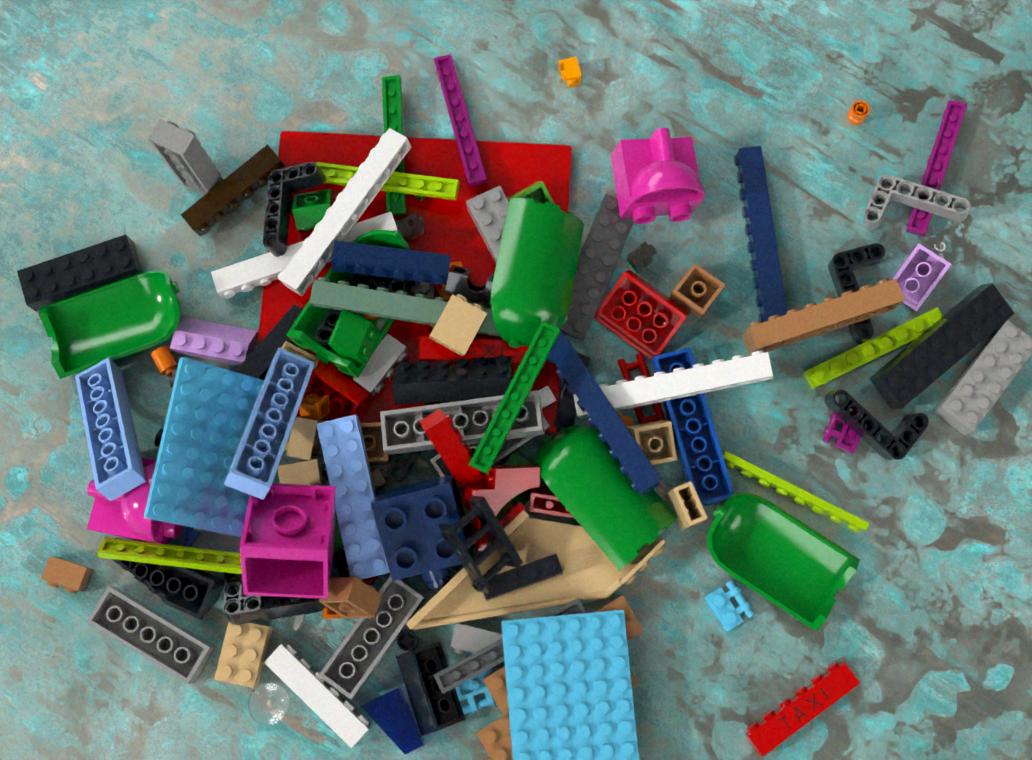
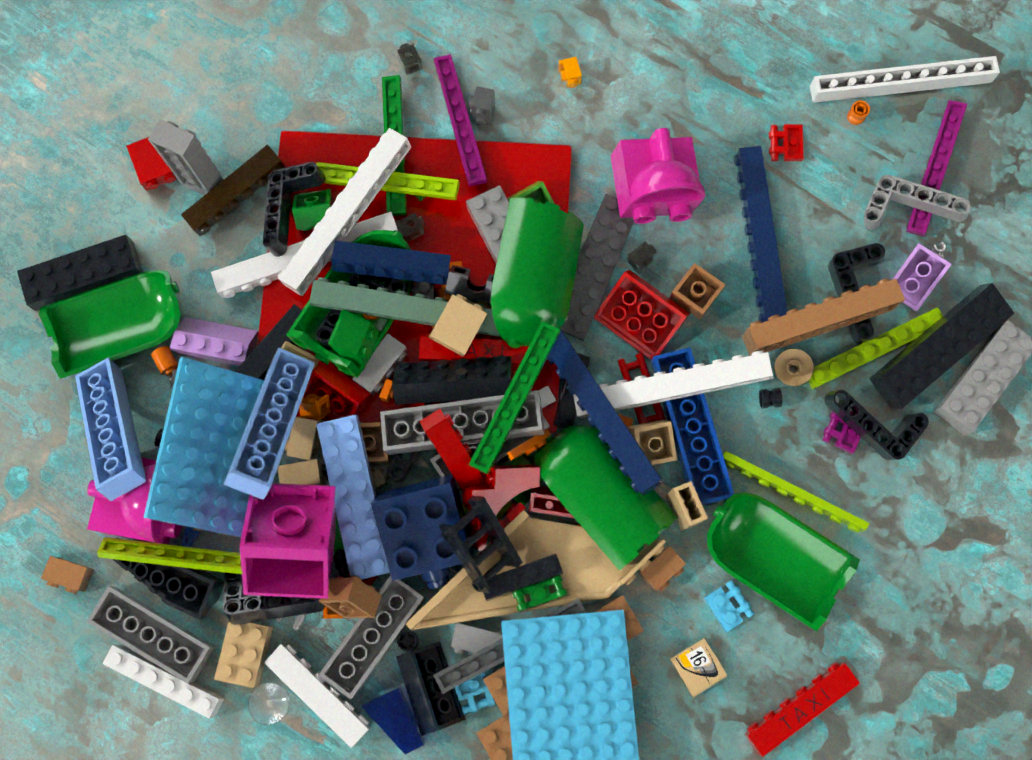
(149, 165): none -> red brick
(156, 678): none -> white brick
(387, 391): none -> orange plate
(409, 58): none -> clear smoke brick
(482, 106): none -> dark grey brick
(529, 446): none -> orange wing
(539, 593): none -> green plate
(662, 569): none -> medium nougat brick
(698, 667): none -> slope
(770, 398): none -> black wheel
(792, 142): none -> red plate
(797, 359): none -> tan dish
(904, 79): none -> white brick

